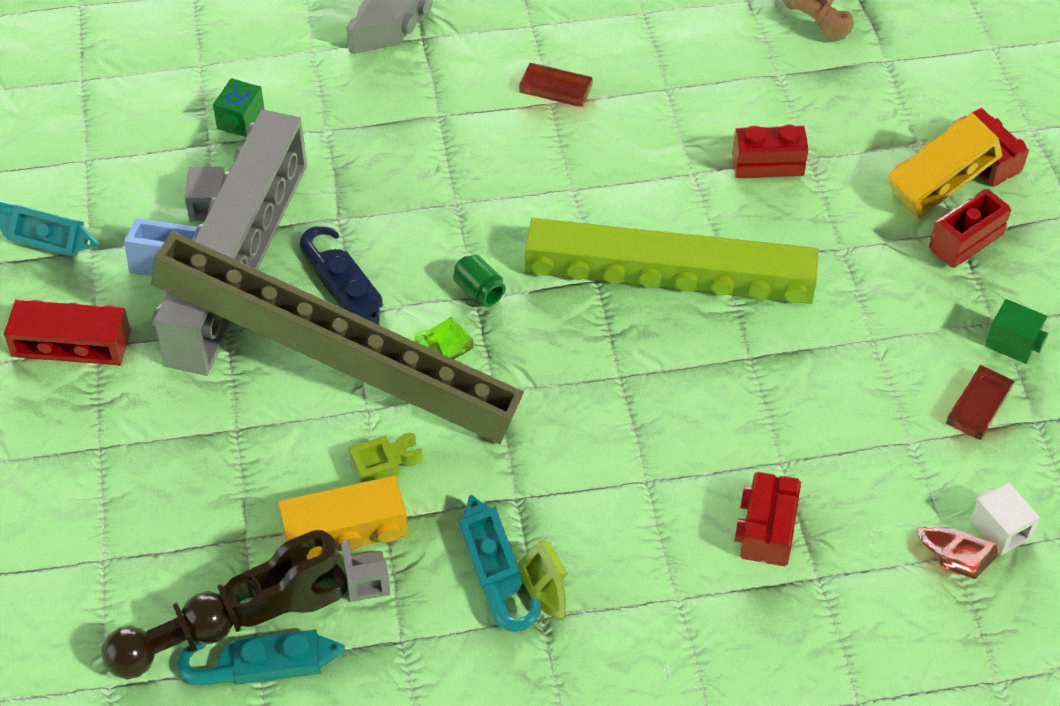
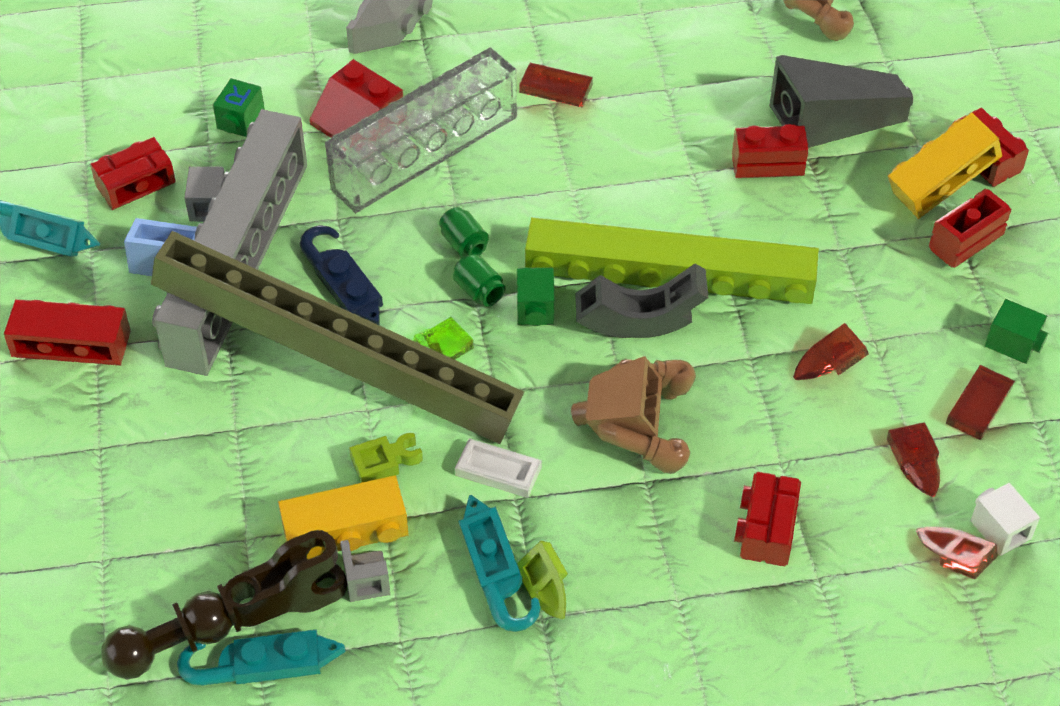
(133, 173): none -> red brick
(350, 97): none -> red slope
(421, 129): none -> clear brick
(463, 232): none -> green brick
(498, 468): none -> white tile
(535, 296): none -> green brick
(626, 408): none -> medium nougat torso
(641, 313): none -> dark grey arch
(832, 353): none -> clear red plate
(836, 99): none -> dark grey slope
(916, 456): none -> clear red plate

